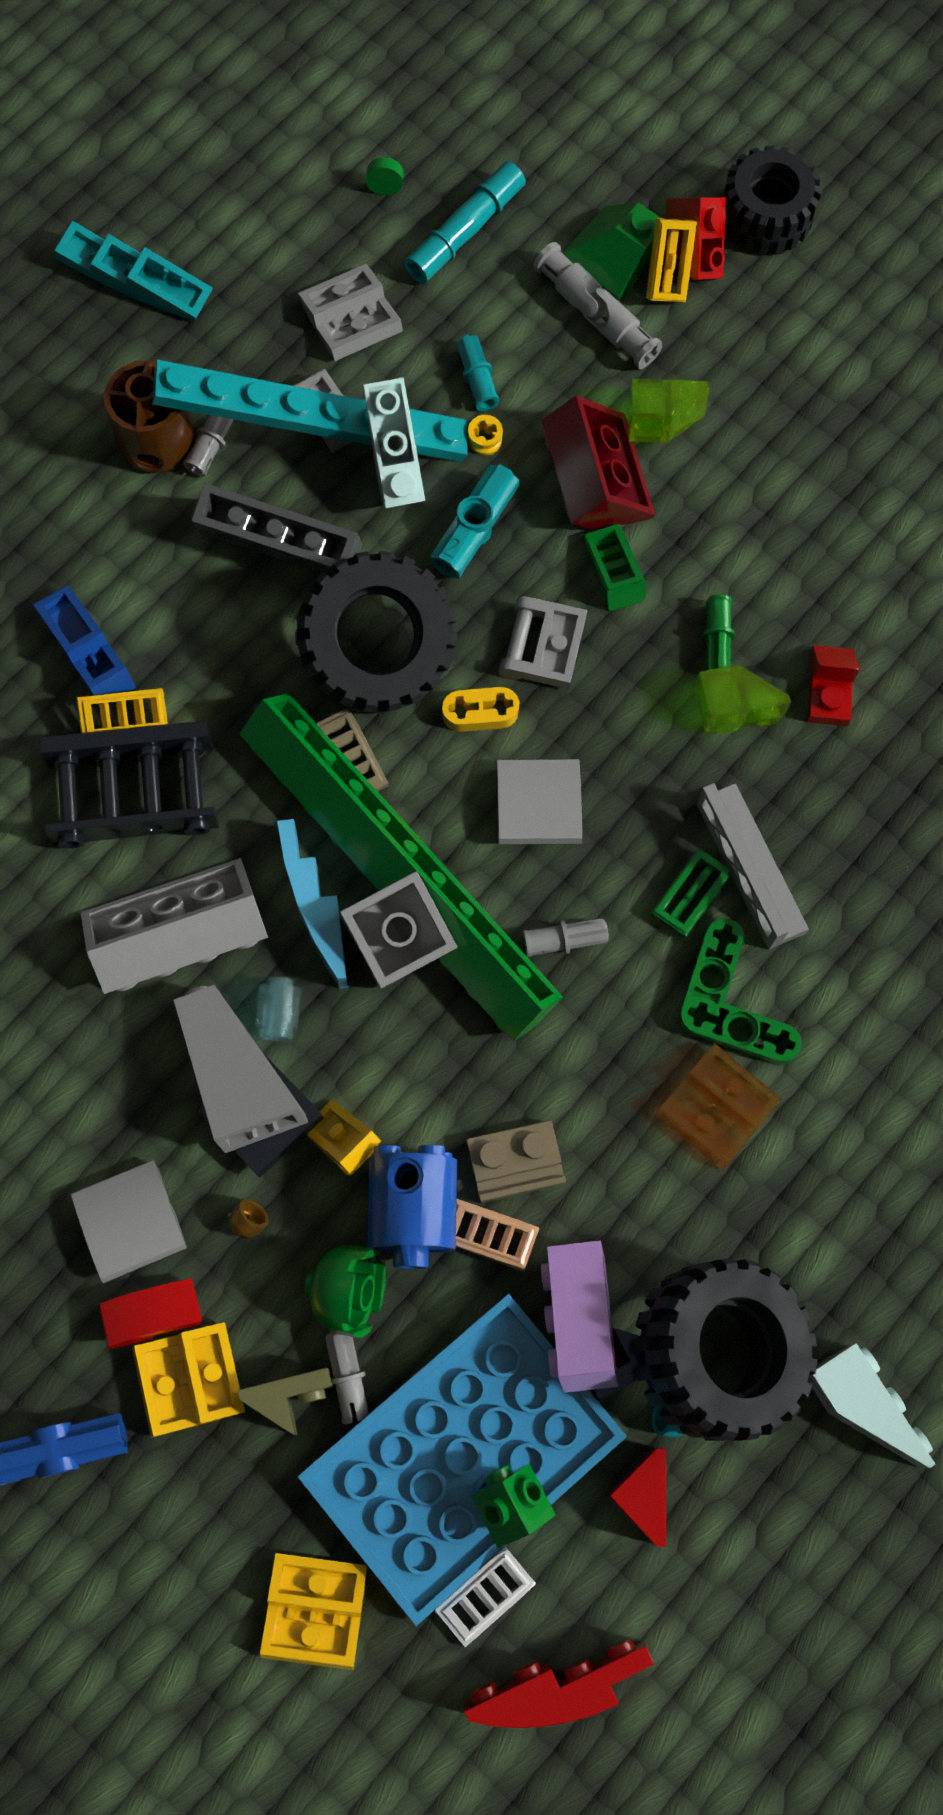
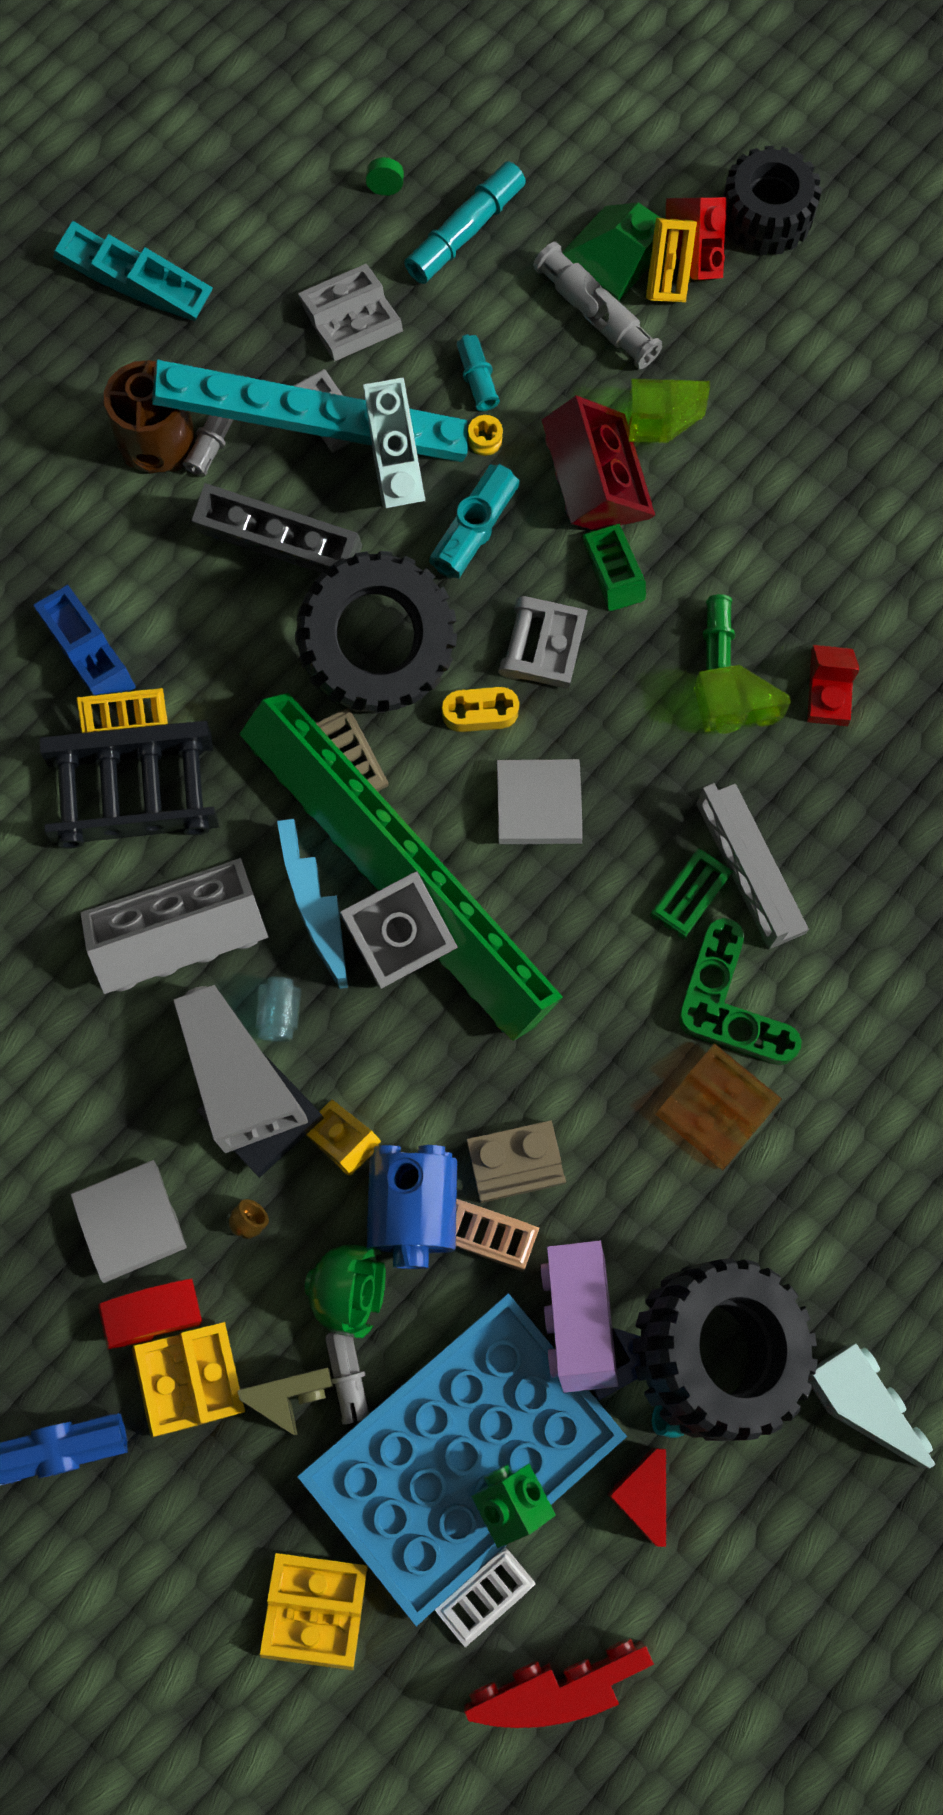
(565, 937): light grey axle -> none

